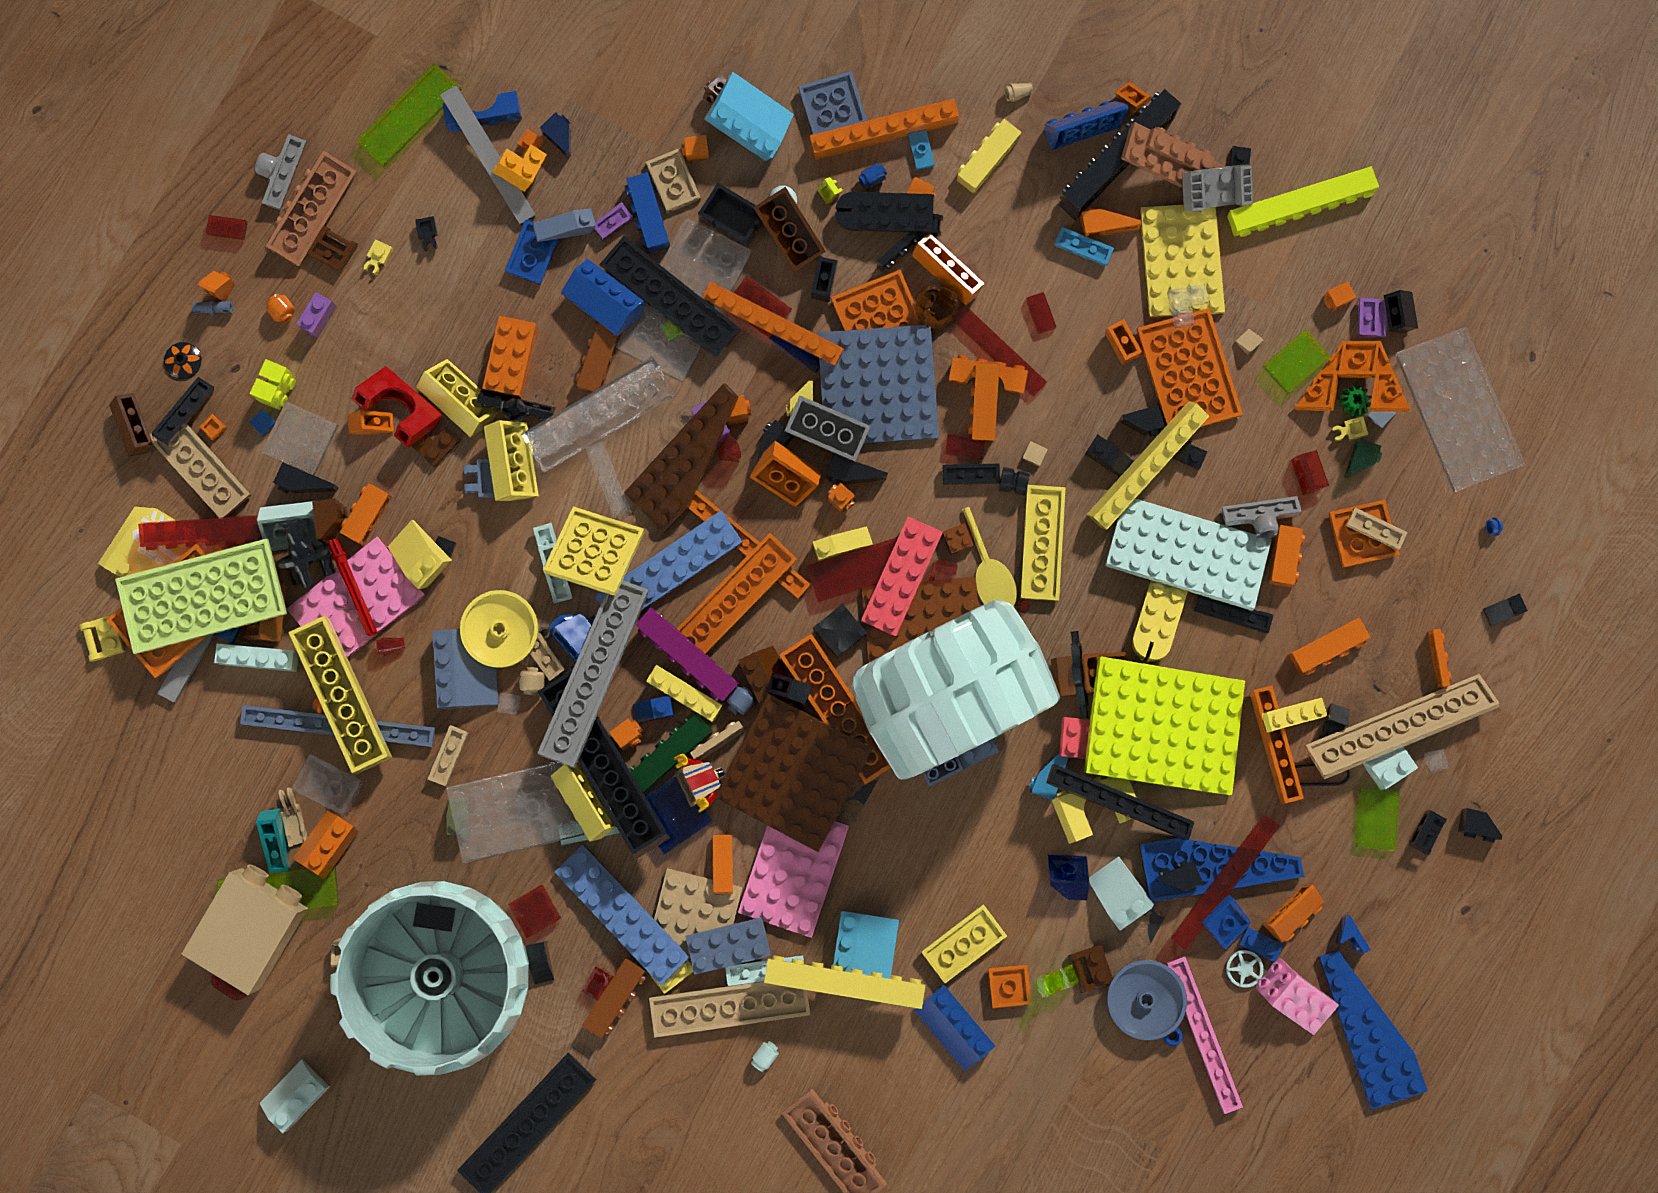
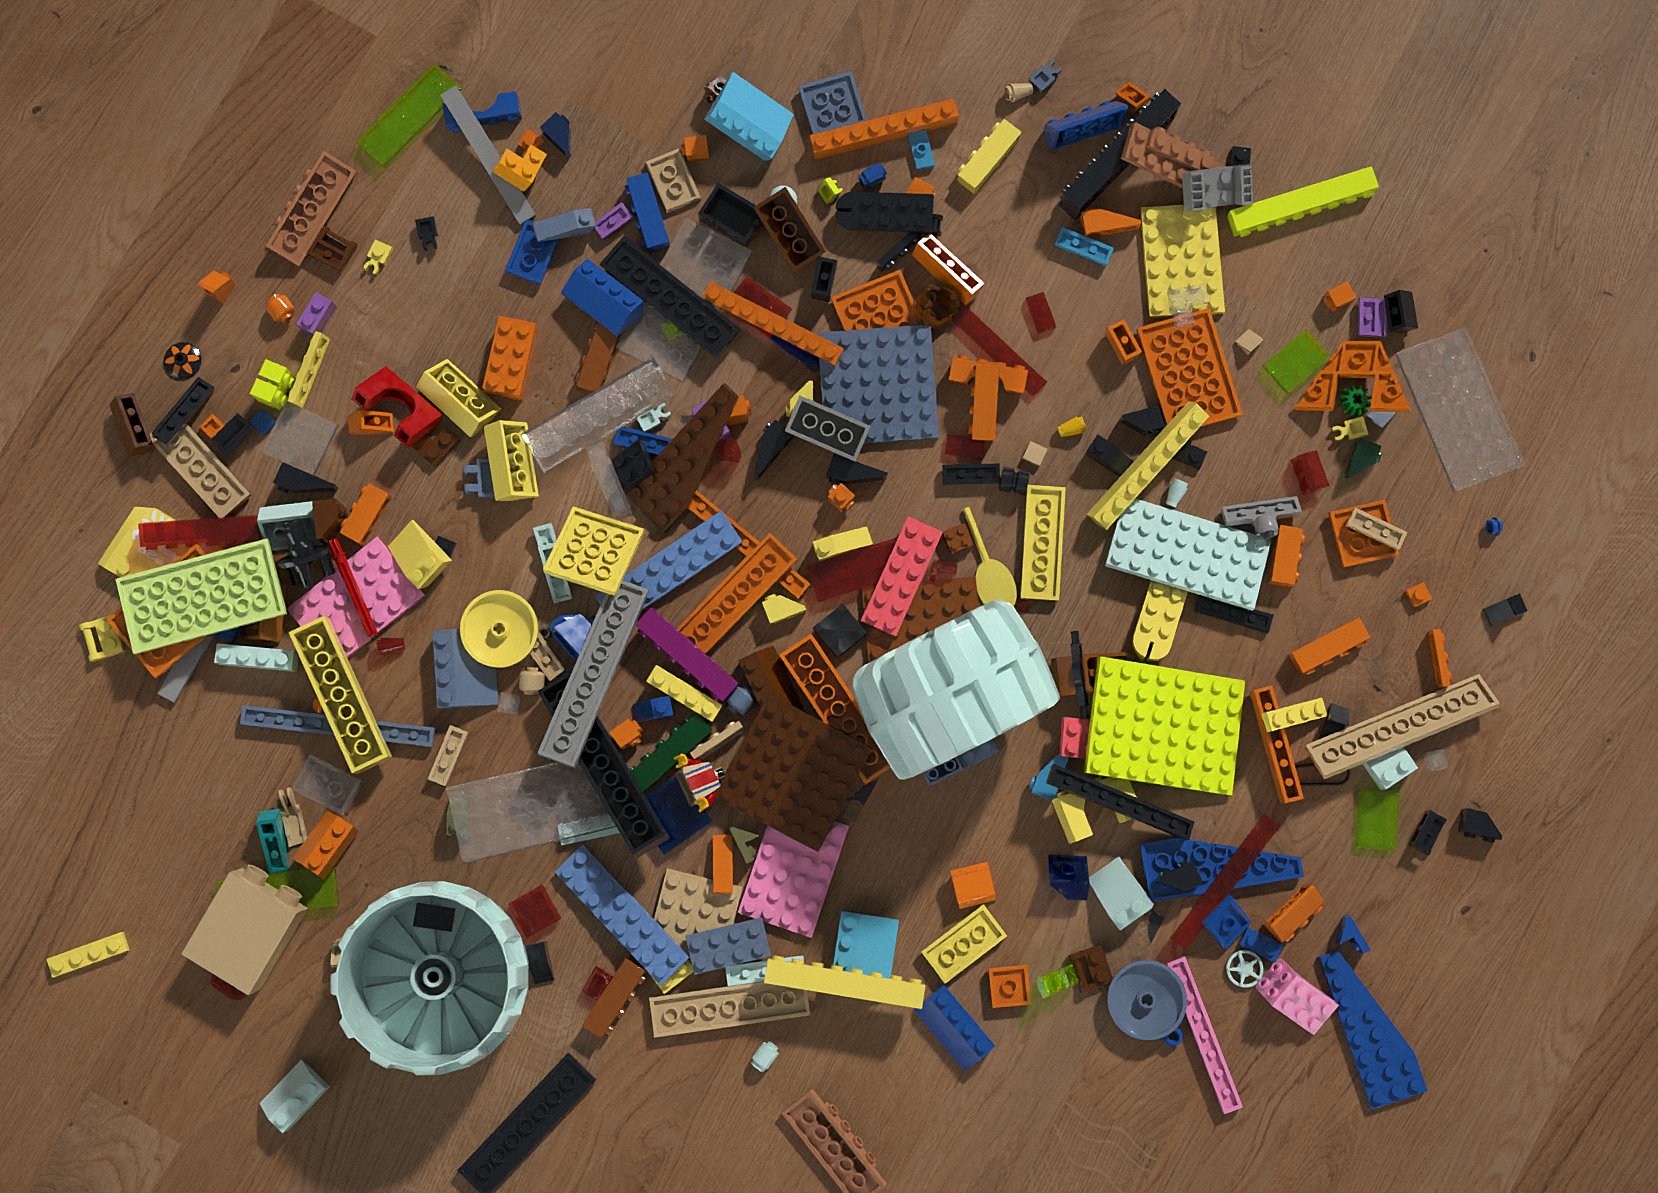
(88, 954): none -> light yellow plate
(212, 307): sand blue pin -> none
(226, 227): clear red plate -> none
(232, 433): none -> black hinge
(280, 170): light grey plate -> none
(309, 369): none -> light yellow plate
(515, 408): black plate -> none
(583, 801): light yellow brick -> none
(633, 465): none -> black plate
(651, 418): none -> light aqua plate
(652, 442): none -> blue plate
(741, 838): none -> olive slope
(781, 608): none -> light yellow slope
(786, 474): orange slope -> none
(788, 688): black brick -> none
(972, 885): none -> orange slope
(1044, 77): none -> sand blue plate
(1072, 427): none -> yellow cone
(1176, 491): none -> light aqua cone
(1418, 594): none -> orange plate

